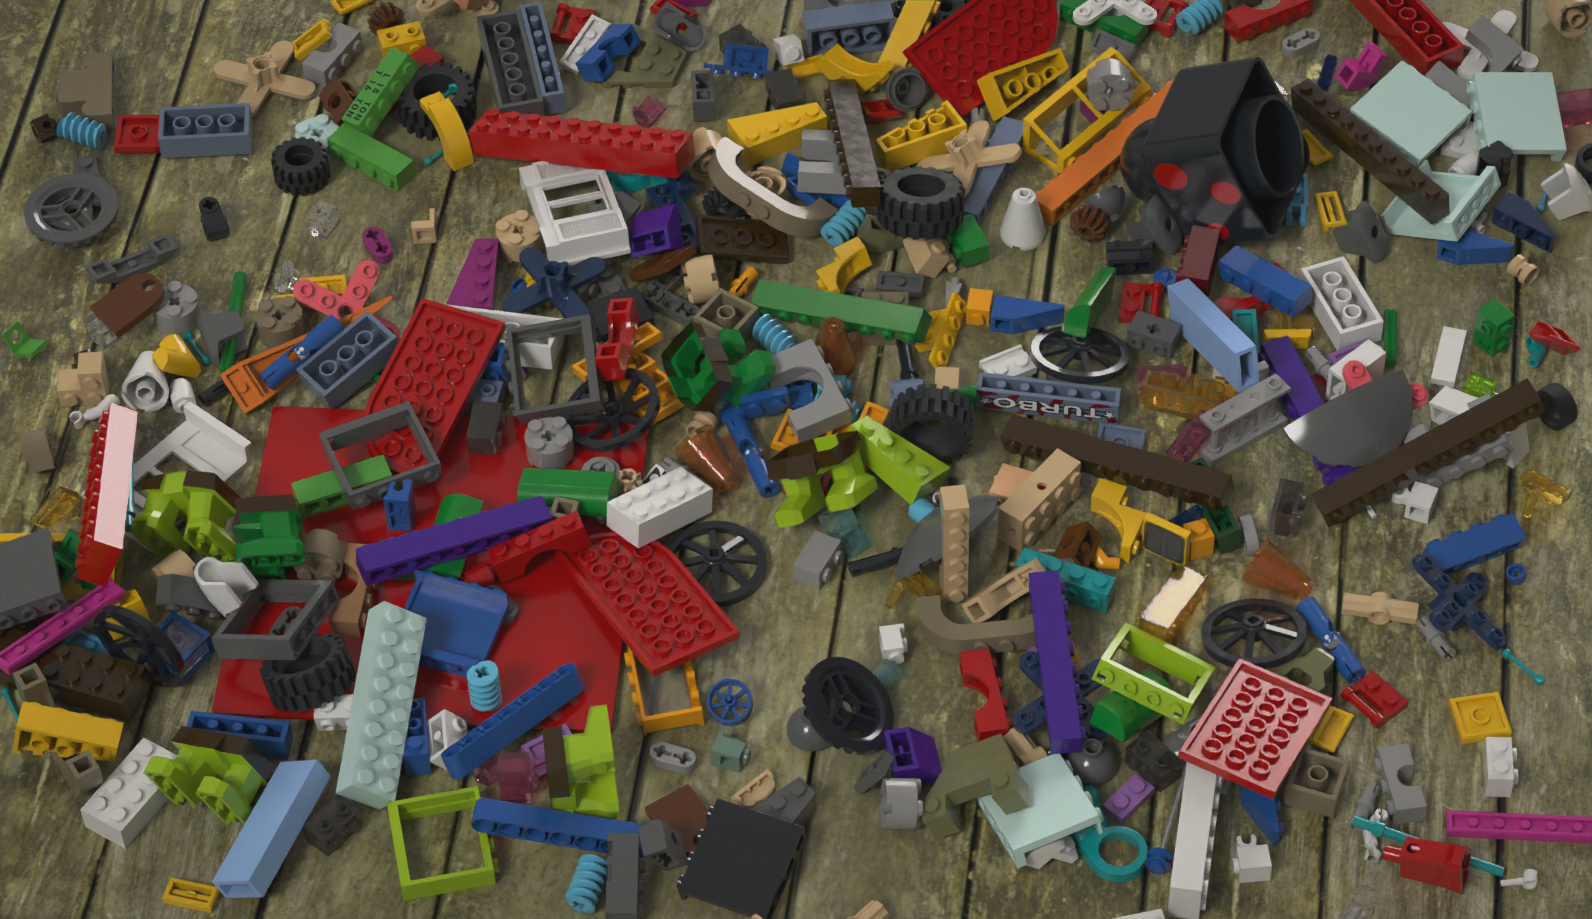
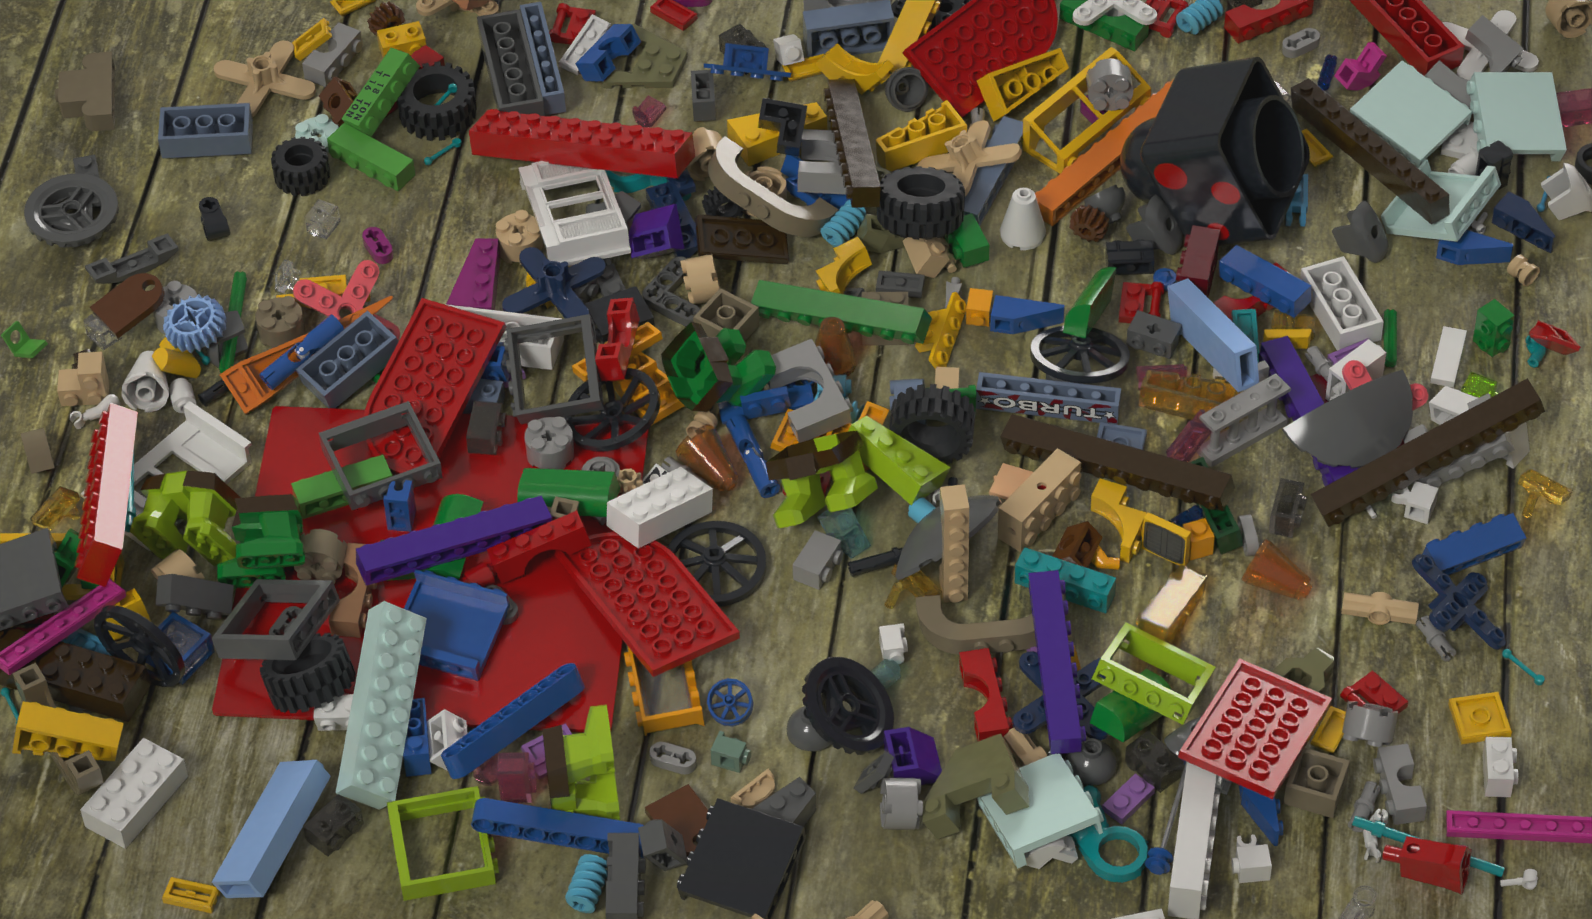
(43, 128): dark brown plate -> none
(82, 131): medium azure piece -> none
(137, 134): red plate -> none
(202, 311): none -> light blue gear
(208, 754): lime piece -> none
(224, 583): white piece -> none
(269, 736): blue brick -> none
(424, 230): tan panel -> none
(450, 129): yellow arch -> none
(484, 686): medium azure piece -> none
(519, 284): blue hinge -> none
(661, 263): reddish brown tile -> none
(668, 20): dark grey piece -> none
(747, 278): light orange pin -> none
(772, 334): medium azure piece -> none
(784, 89): clear smoke brick -> none
(788, 120): none -> black brick
(880, 112): red slope -> none
(906, 361): black pin -> none
(1001, 592): tan arch -> none
(1009, 362): white plate -> none
(1103, 41): dark grey plate -> none
(1254, 629): black wheel -> none
(1323, 628): blue piece -> none
(1324, 221): yellow tile -> none
(1369, 723): none -> light grey brick
(1510, 573): blue hinge -> none
(1558, 406): black tyre -> none

